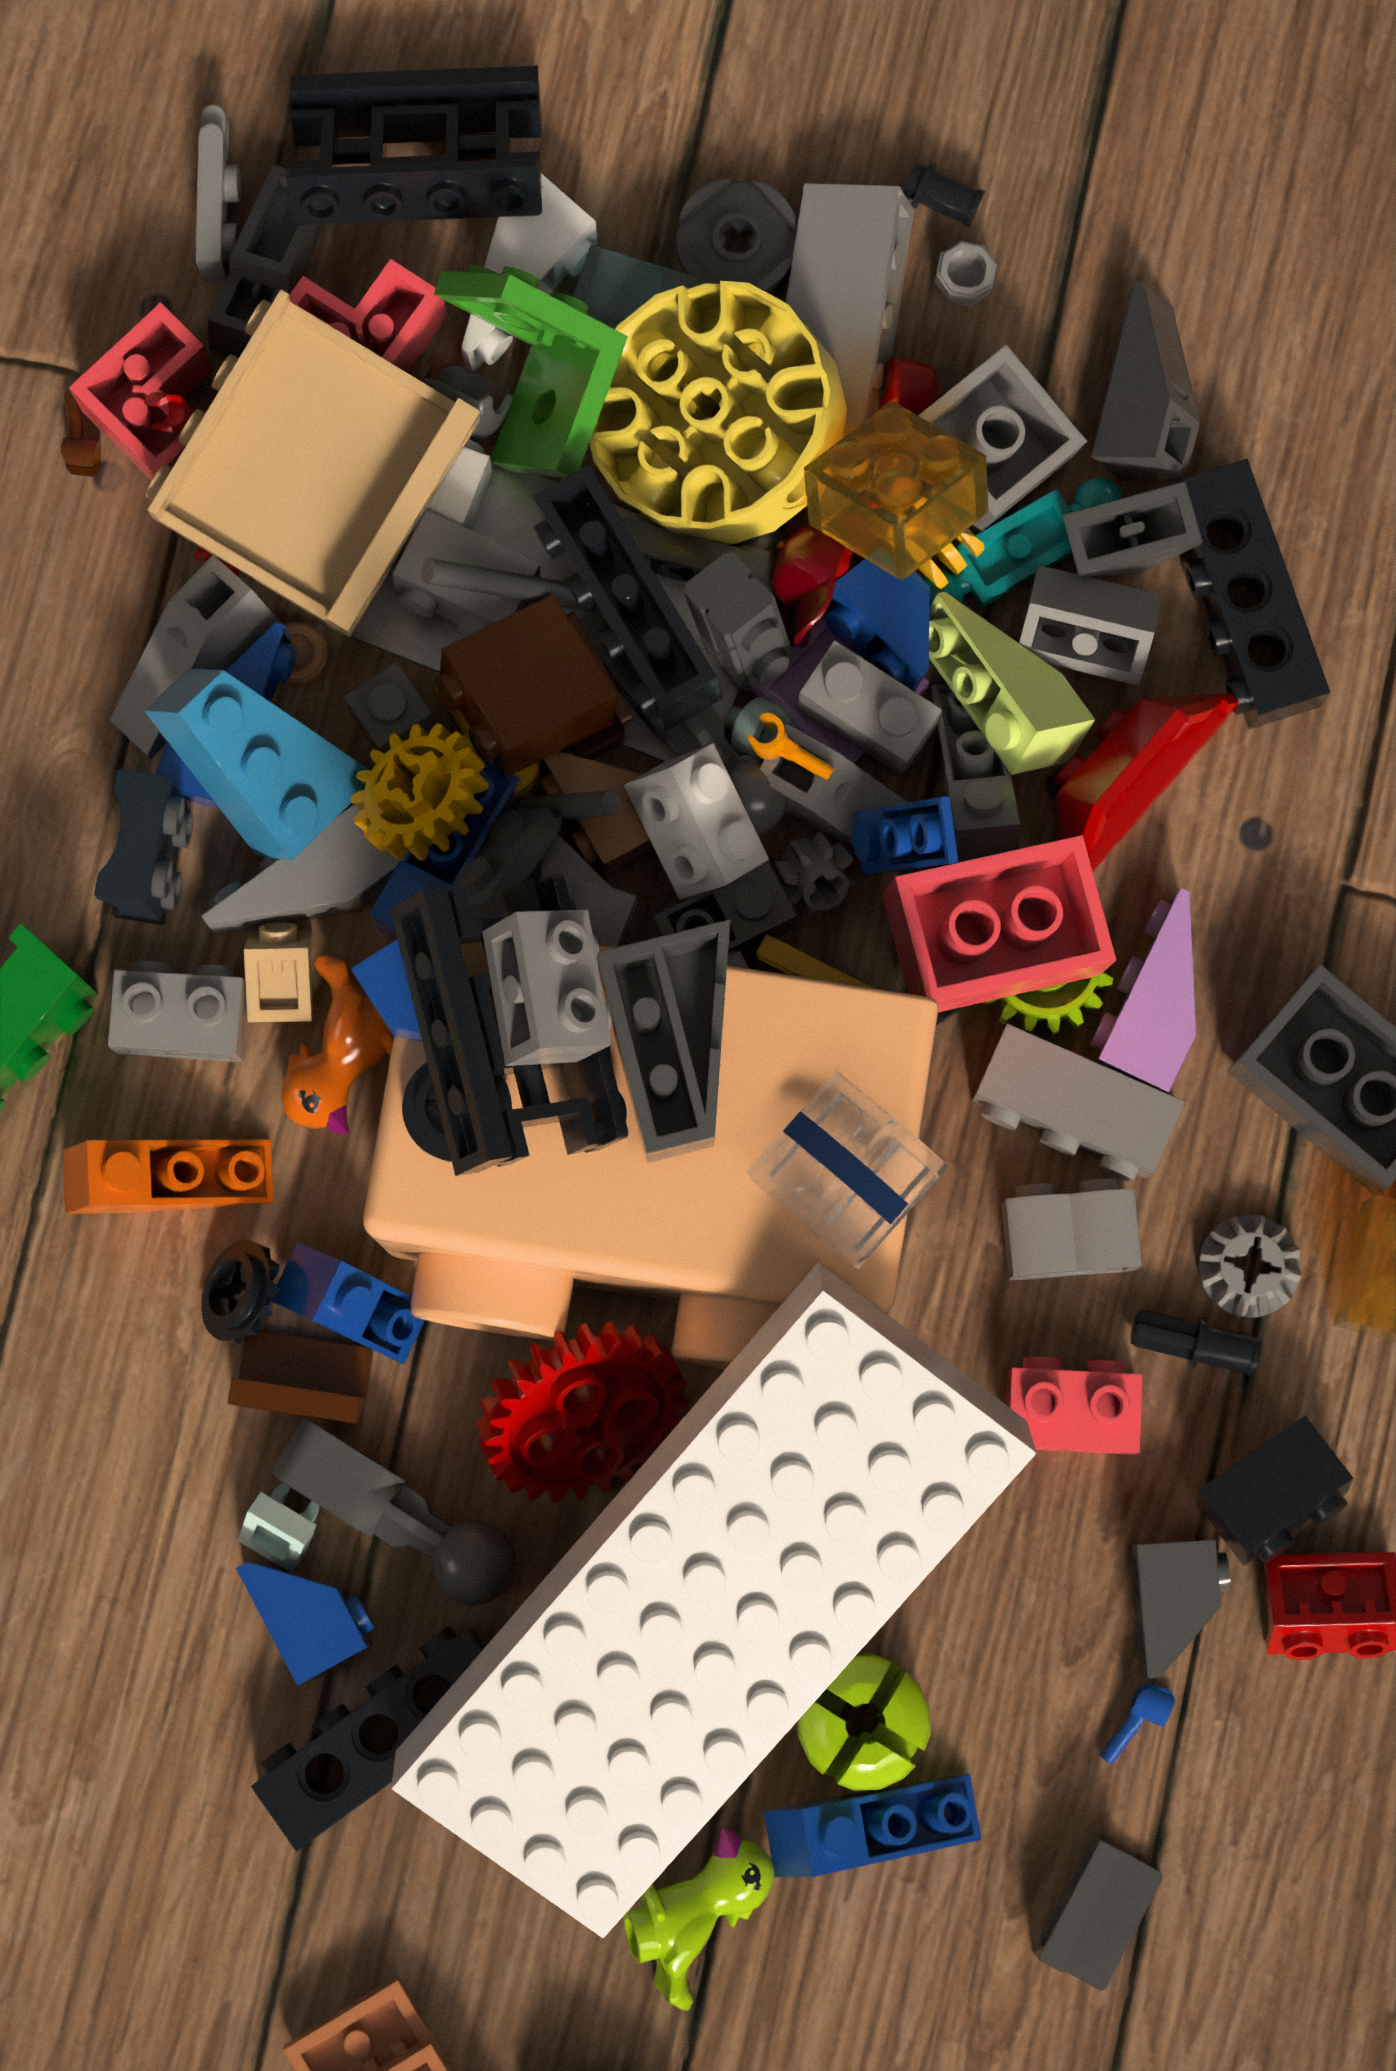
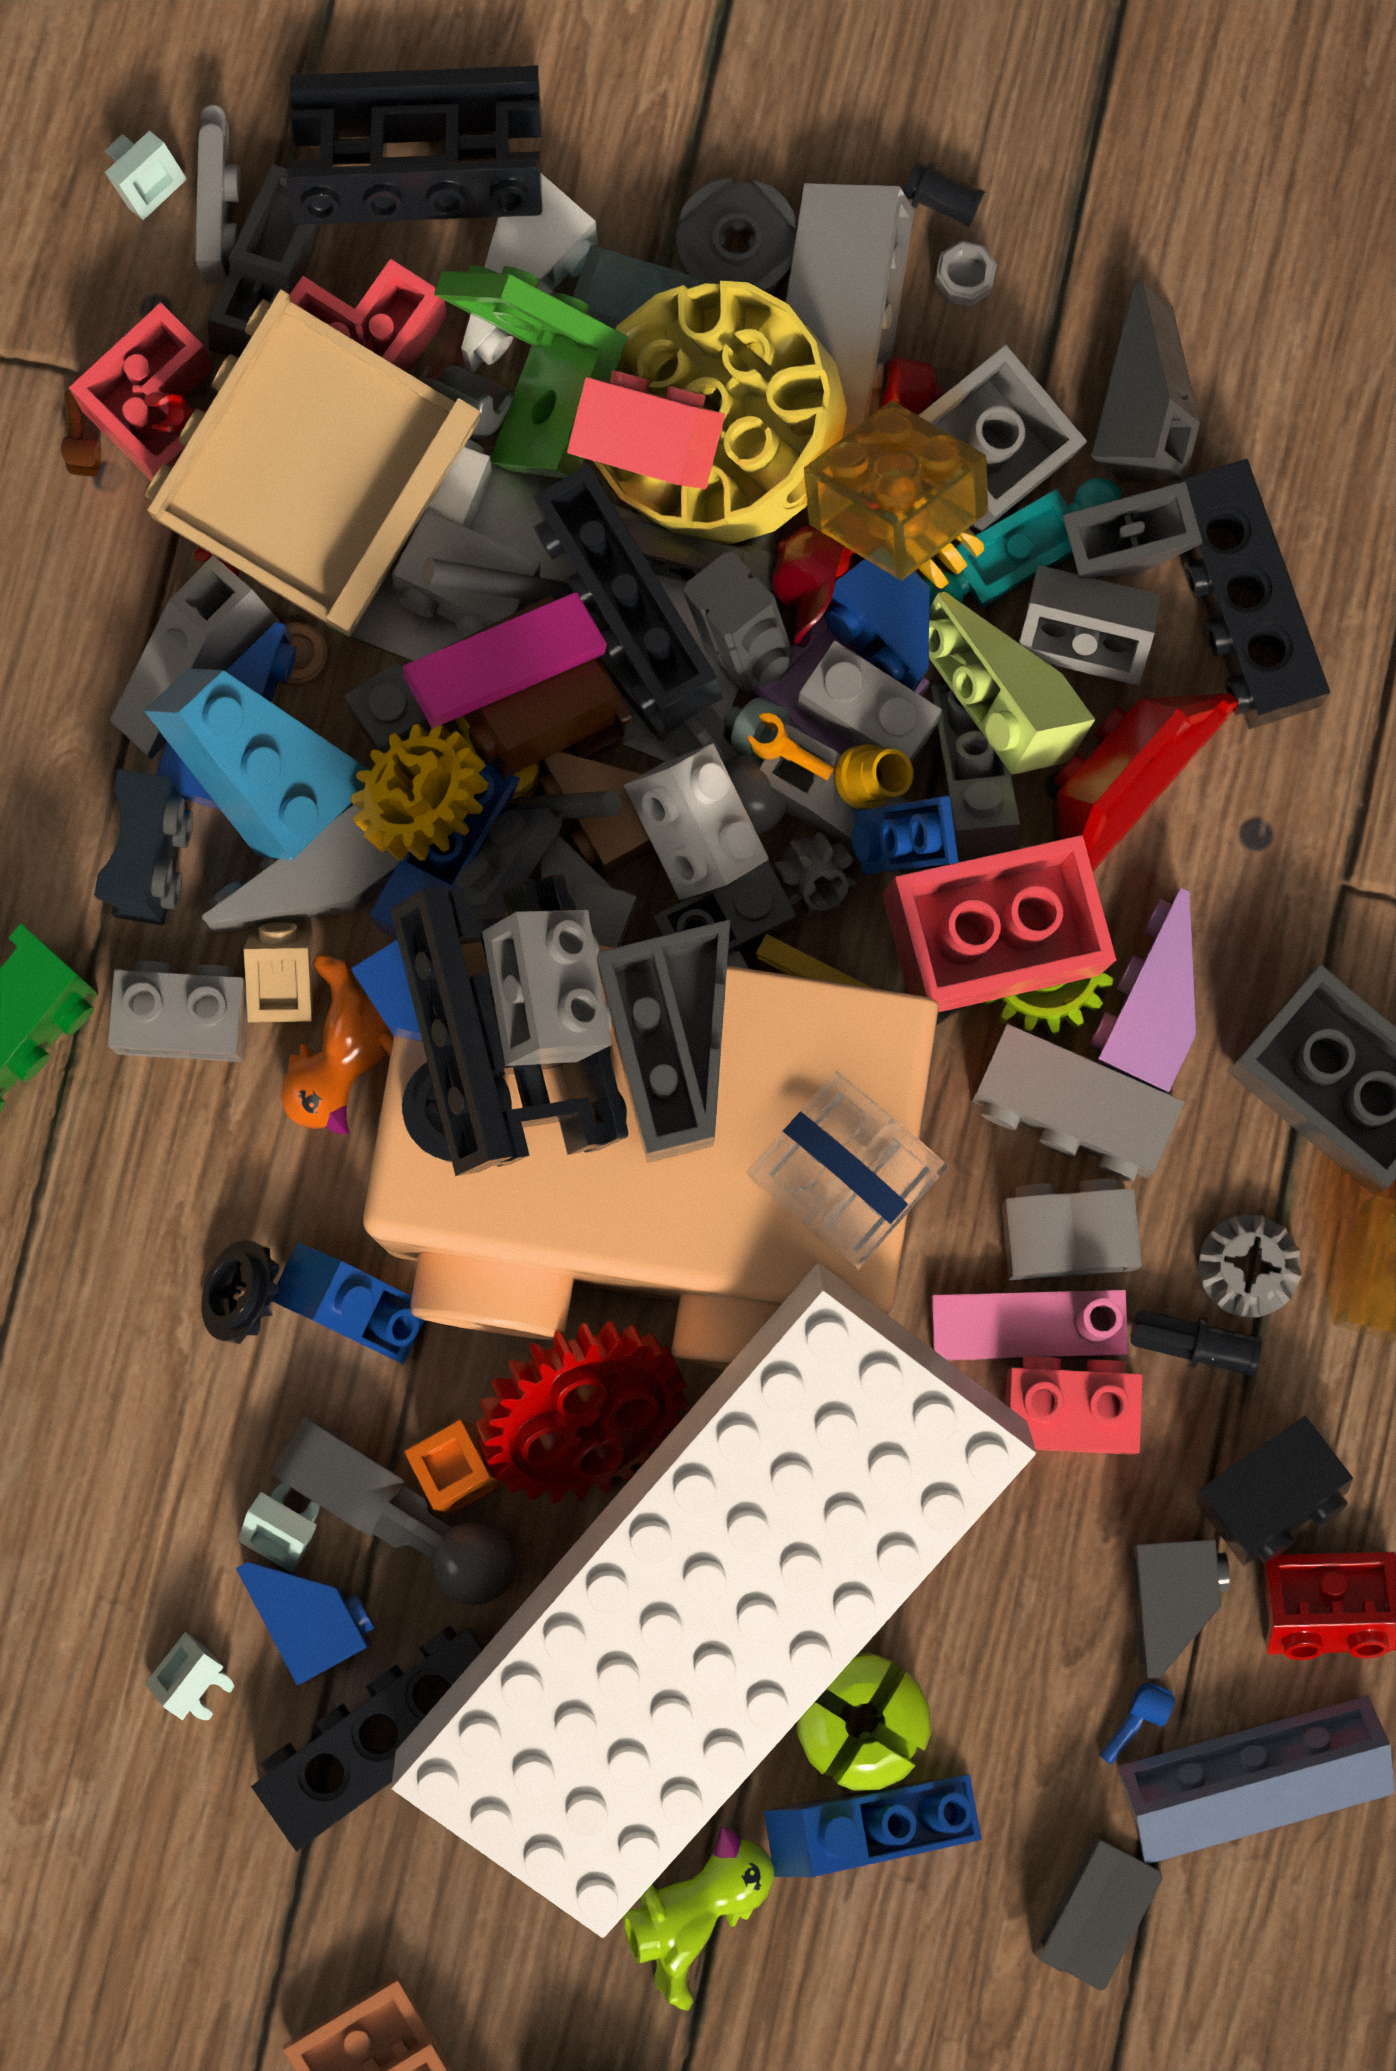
(143, 172): none -> light aqua tile
(166, 1175): orange slope -> none
(186, 1676): none -> light aqua tile
(303, 1377): reddish brown panel -> none
(453, 1468): none -> orange brick
(504, 660): none -> dark pink tile
(646, 432): none -> coral brick
(858, 780): none -> yellow piece
(1030, 1325): none -> bright pink piece
(1258, 1779): none -> sand blue panel

